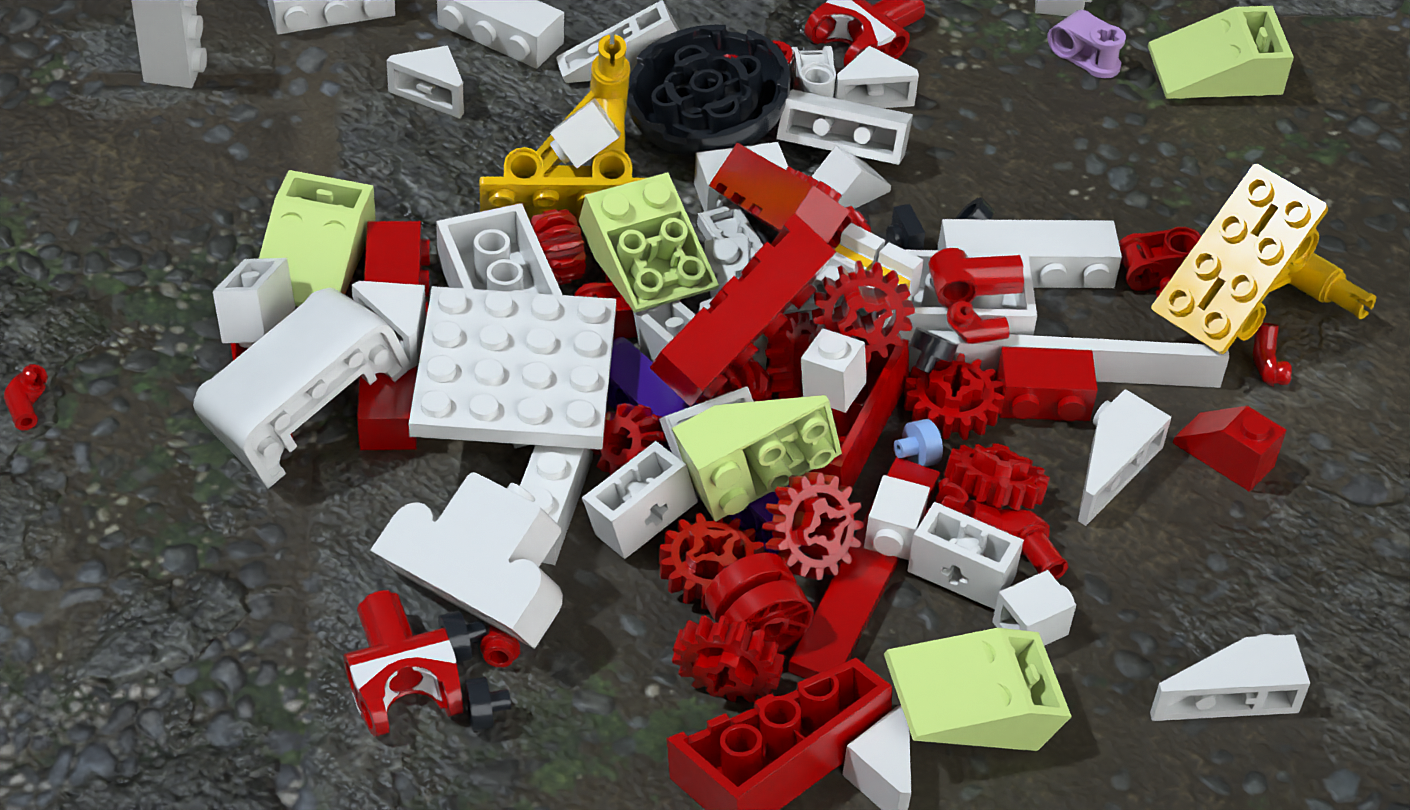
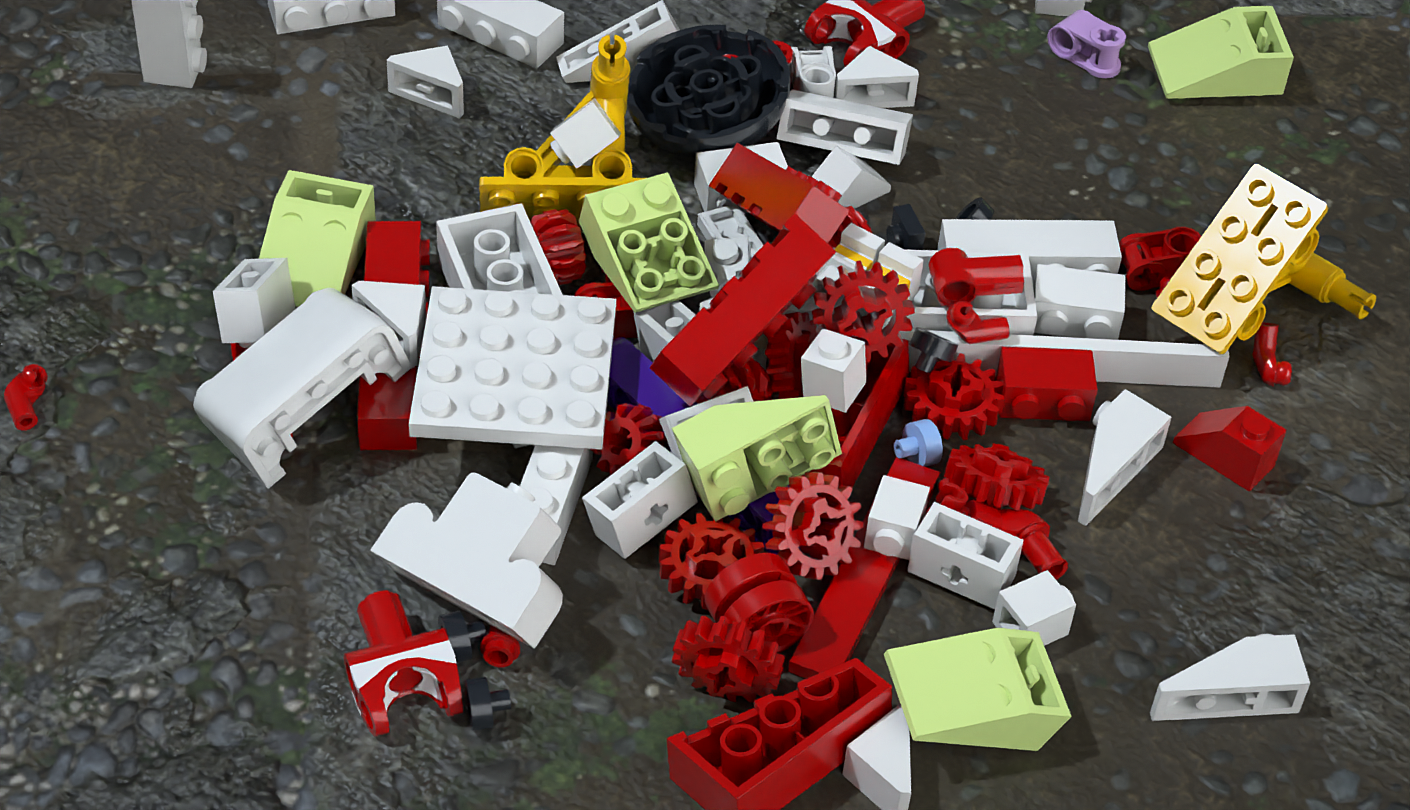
(1078, 302): none -> white brick

